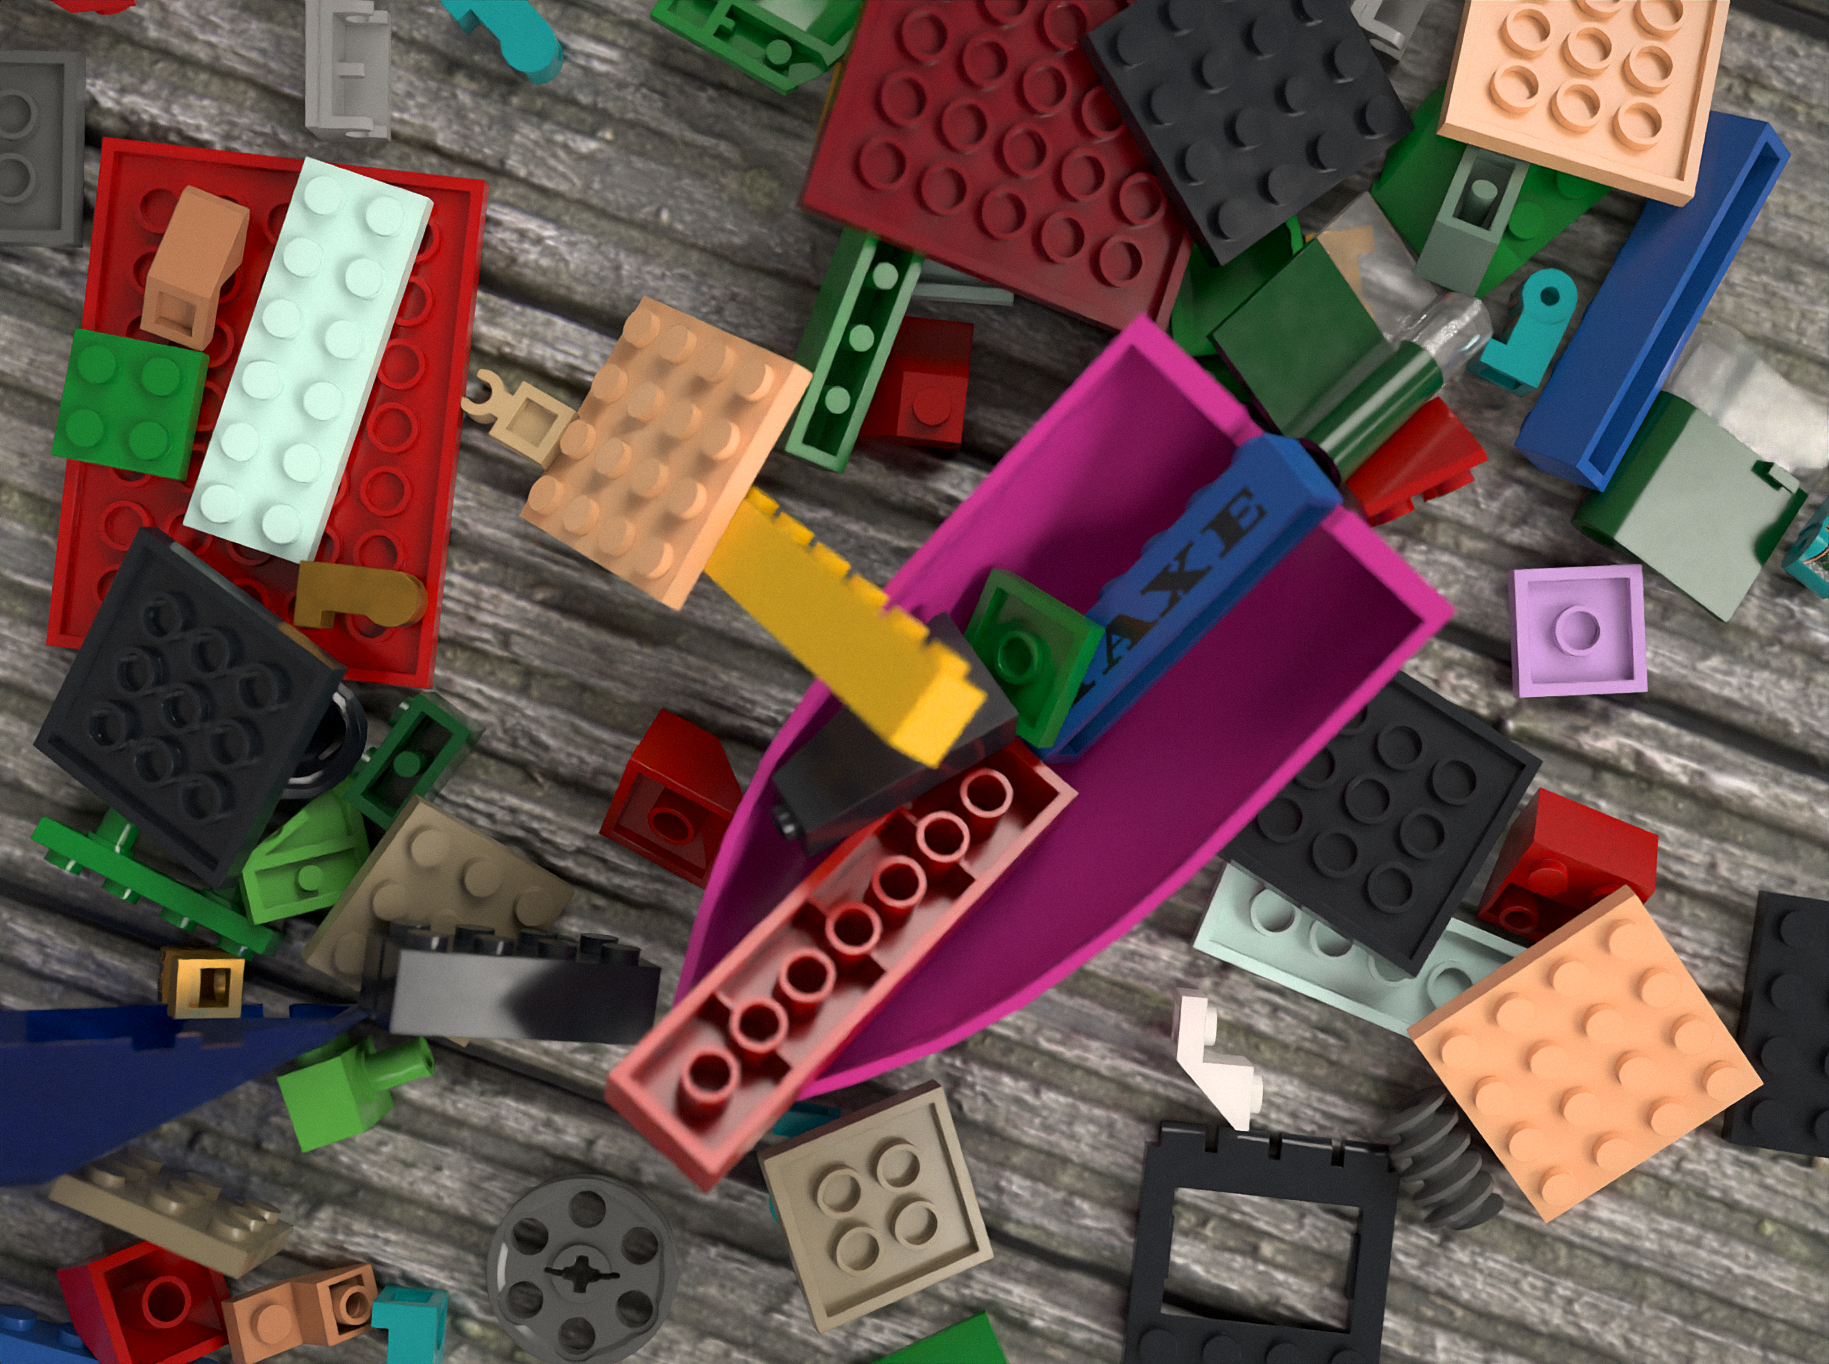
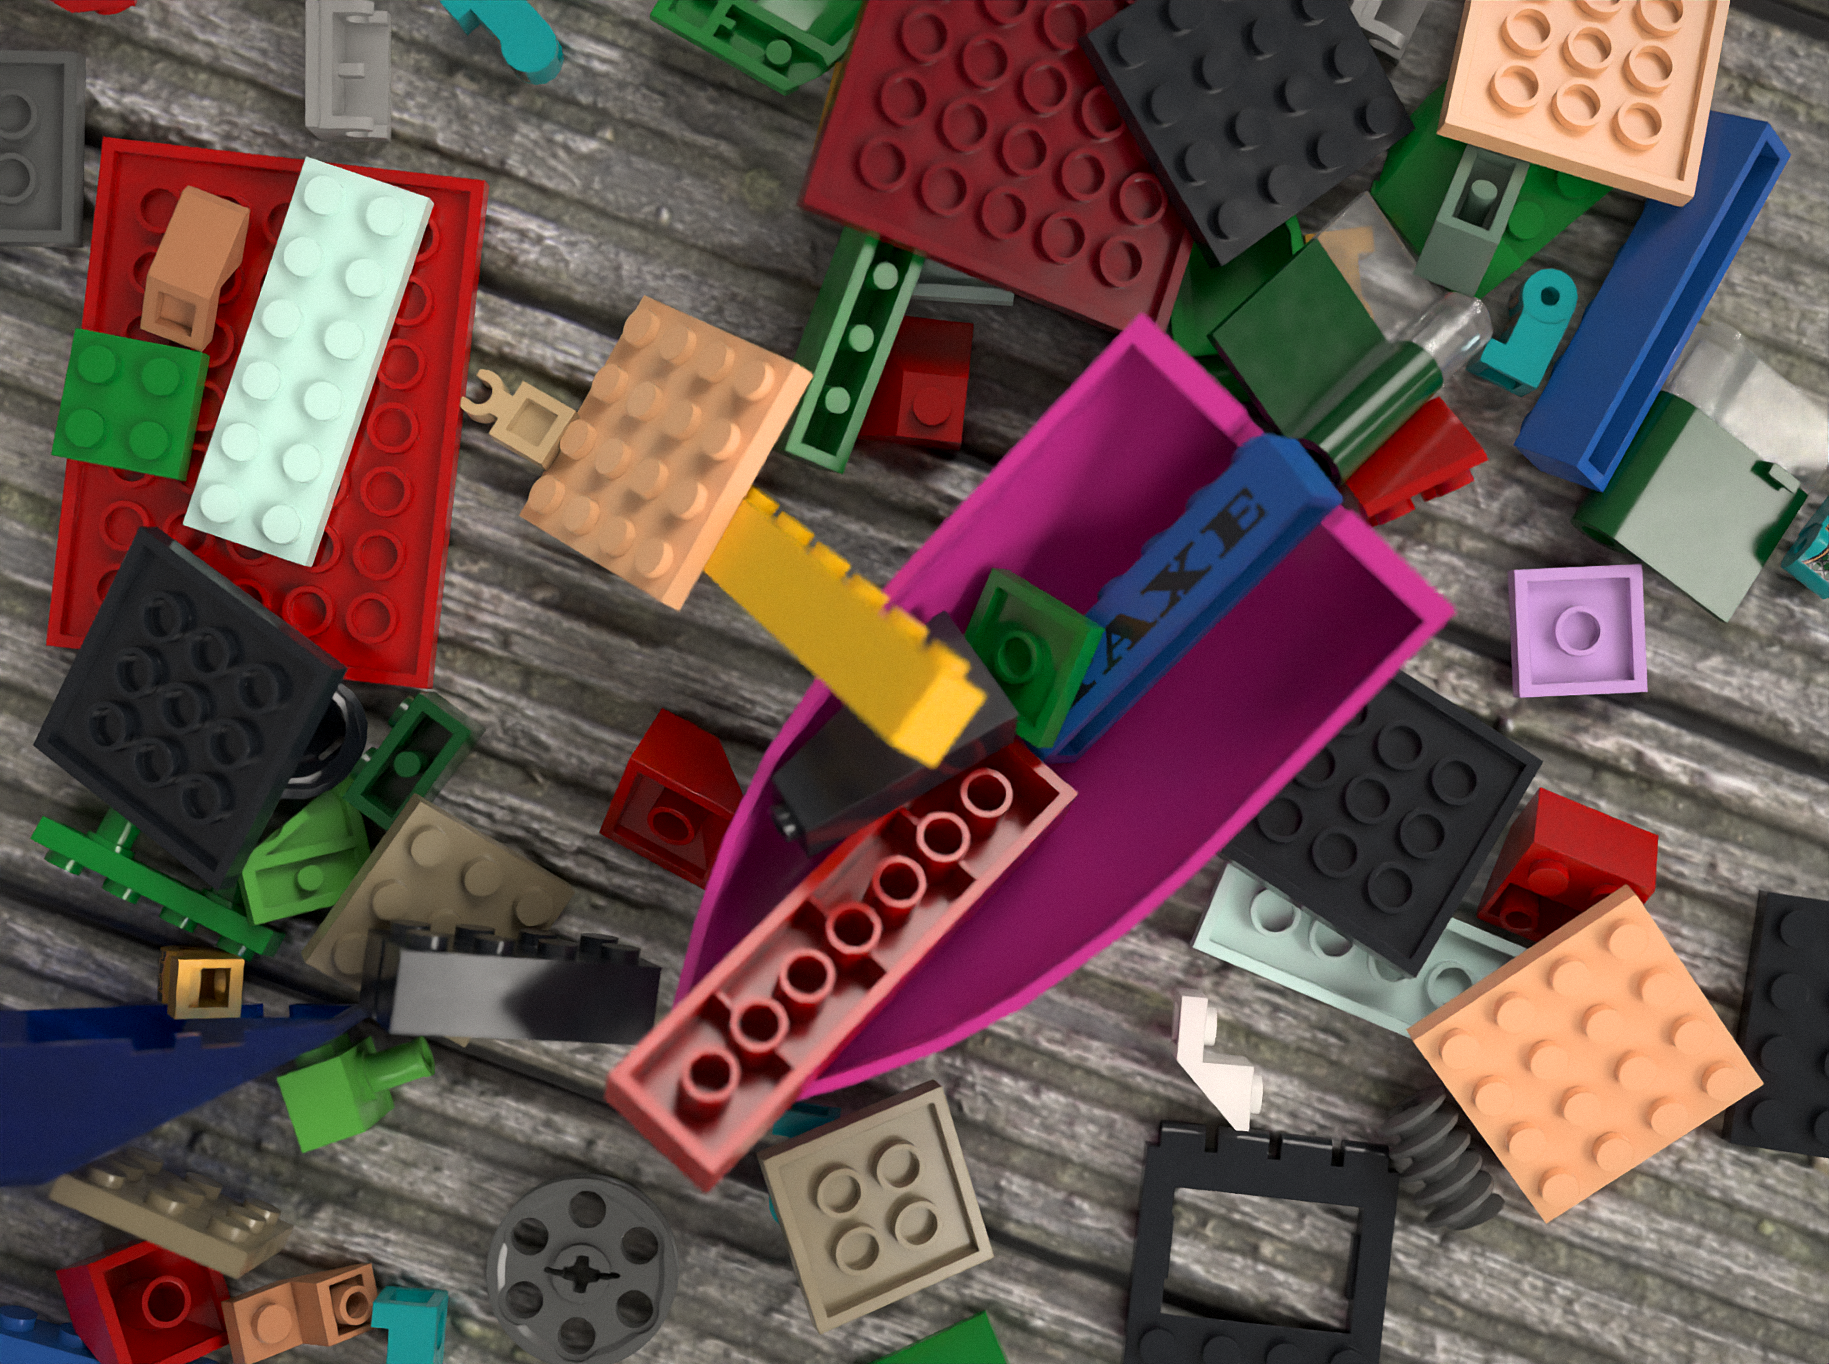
(380, 594): pearl gold leg -> none

